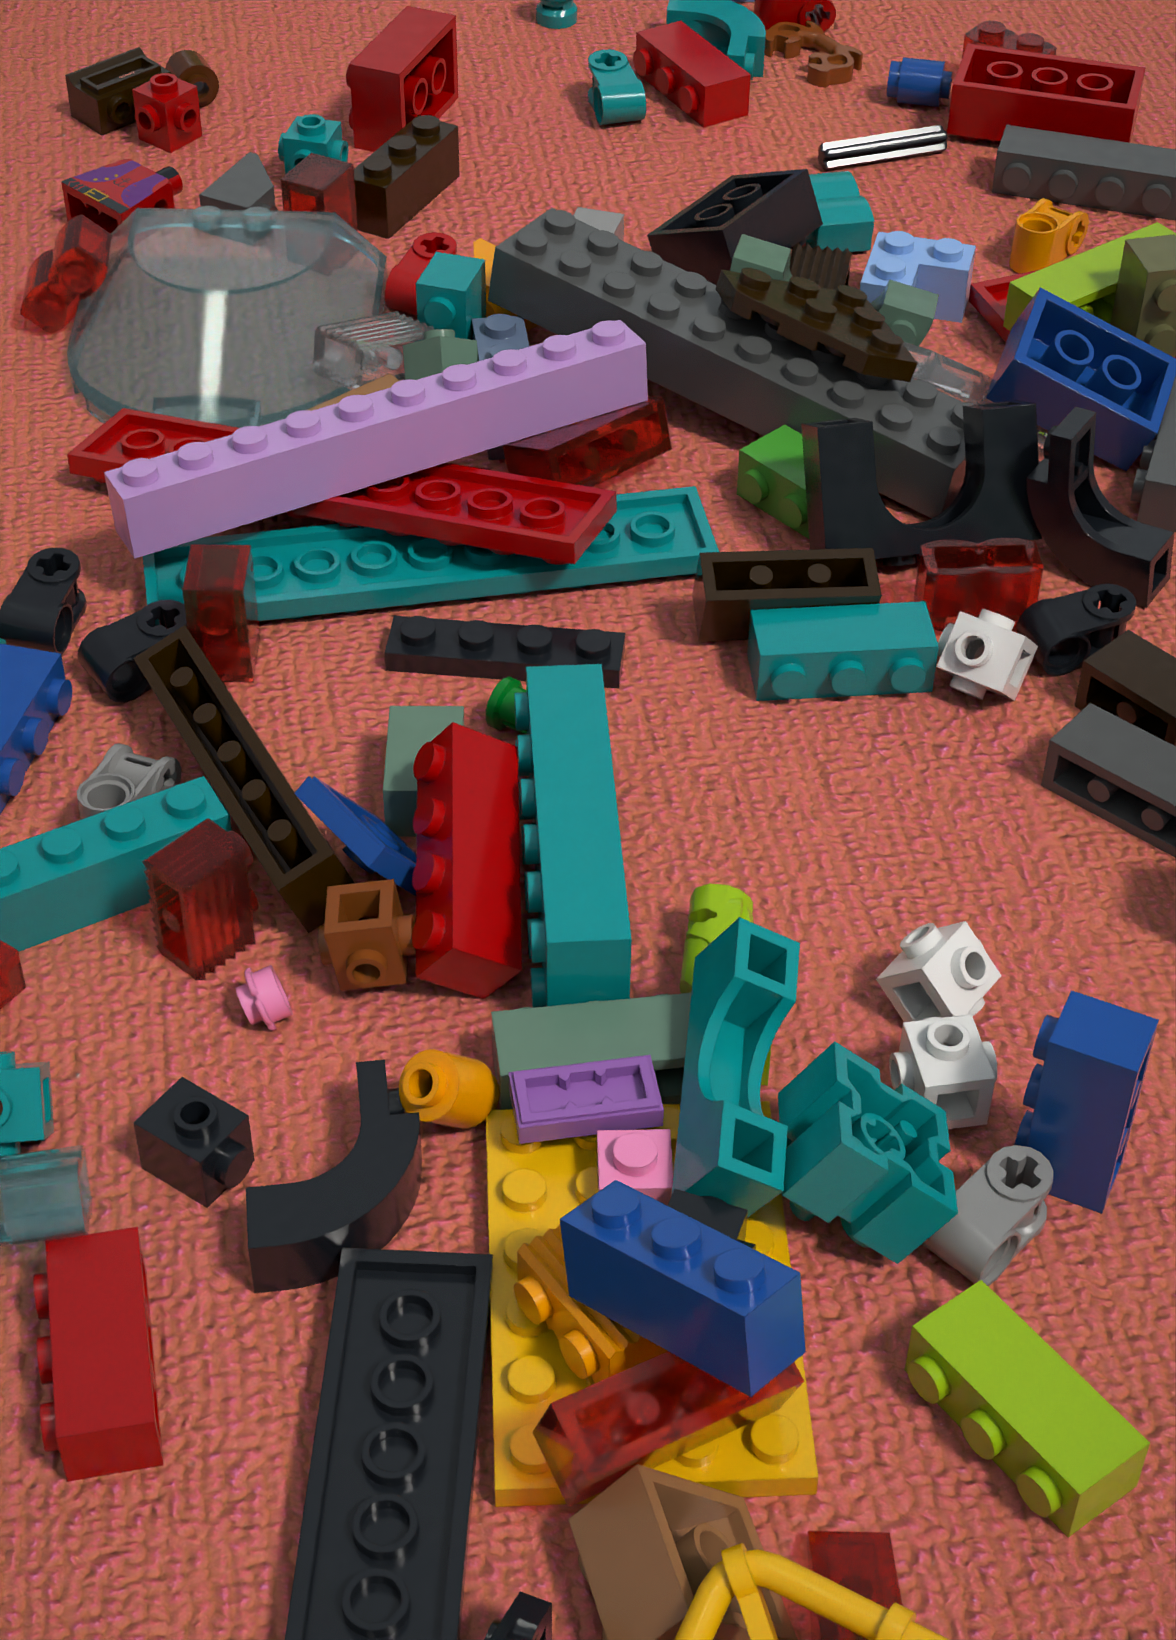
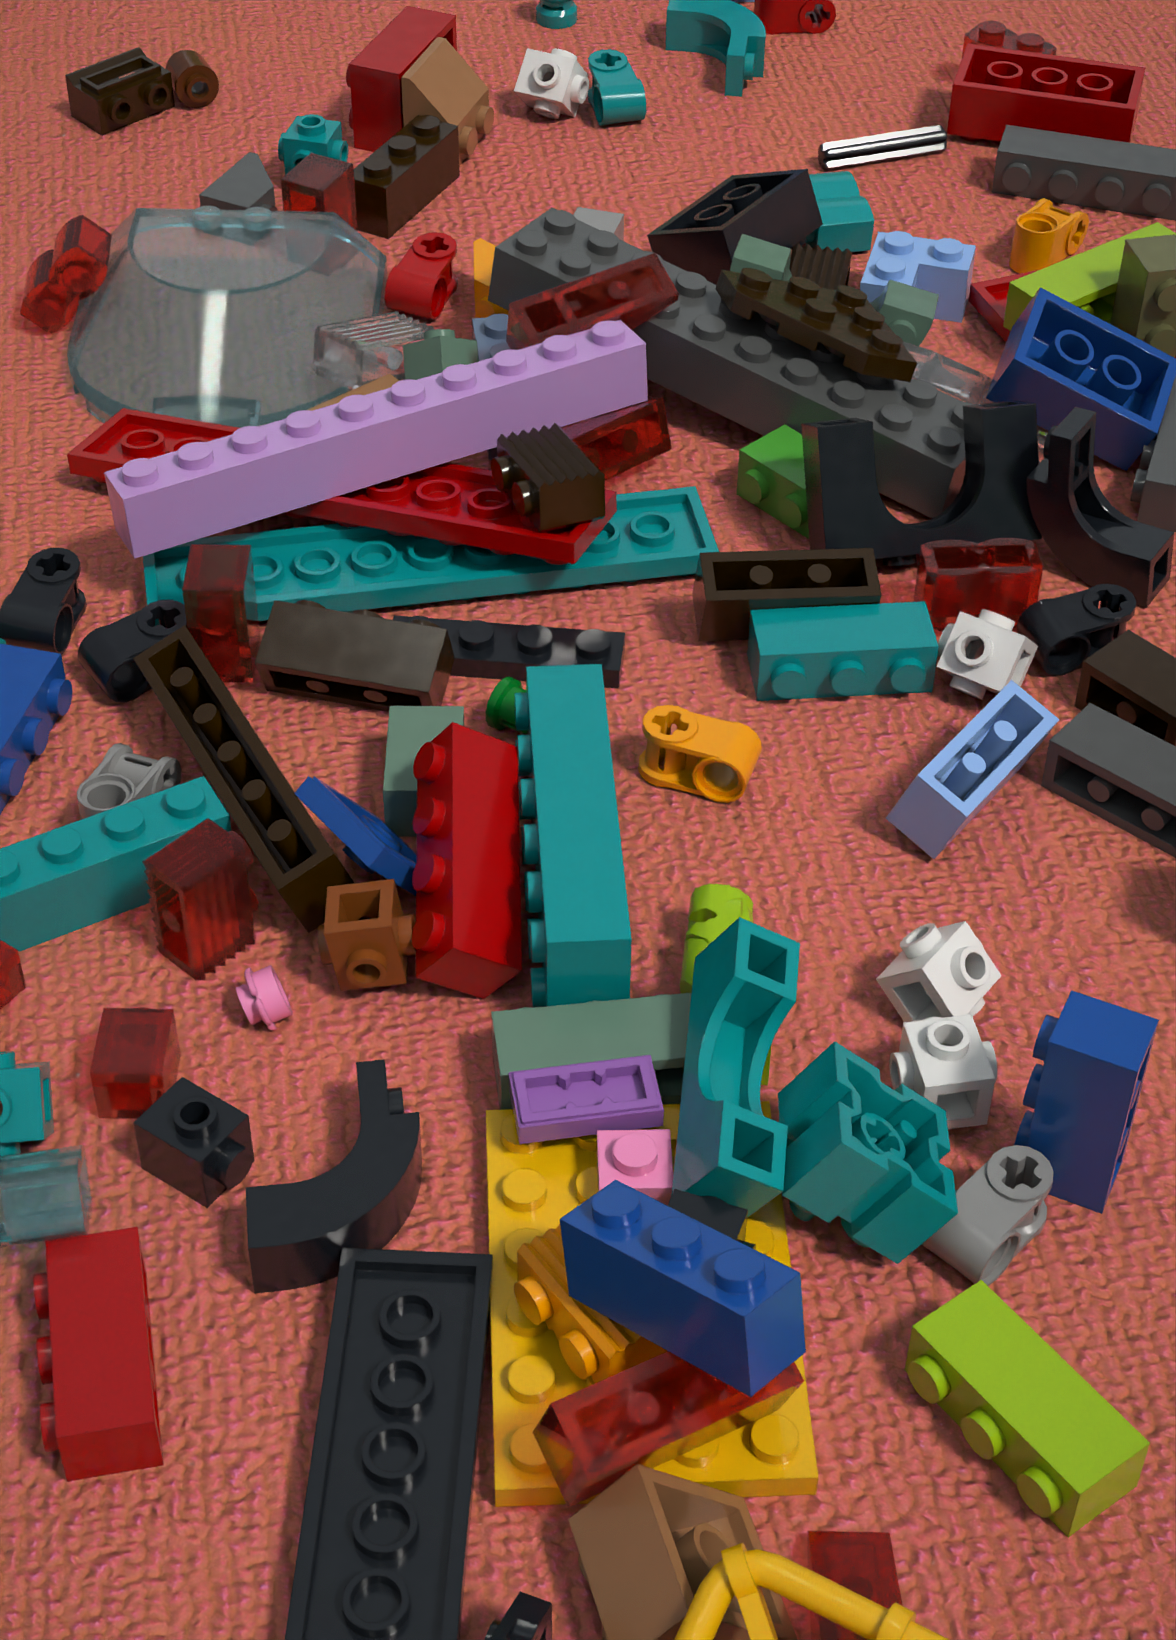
(117, 189): red torso -> none
(133, 1060): none -> clear red brick
(167, 112): red brick -> none
(354, 657): none -> dark brown brick
(448, 1089): light orange brick -> none
(449, 89): none -> medium nougat slope
(452, 293): teal brick -> none
(549, 478): none -> dark brown brick
(552, 82): none -> white brick
(623, 293): none -> clear red slope
(692, 73): red brick -> none
(700, 756): none -> light orange piece
(827, 67): dark orange helmet -> none
(919, 81): blue brick -> none
(971, 769): none -> light blue brick

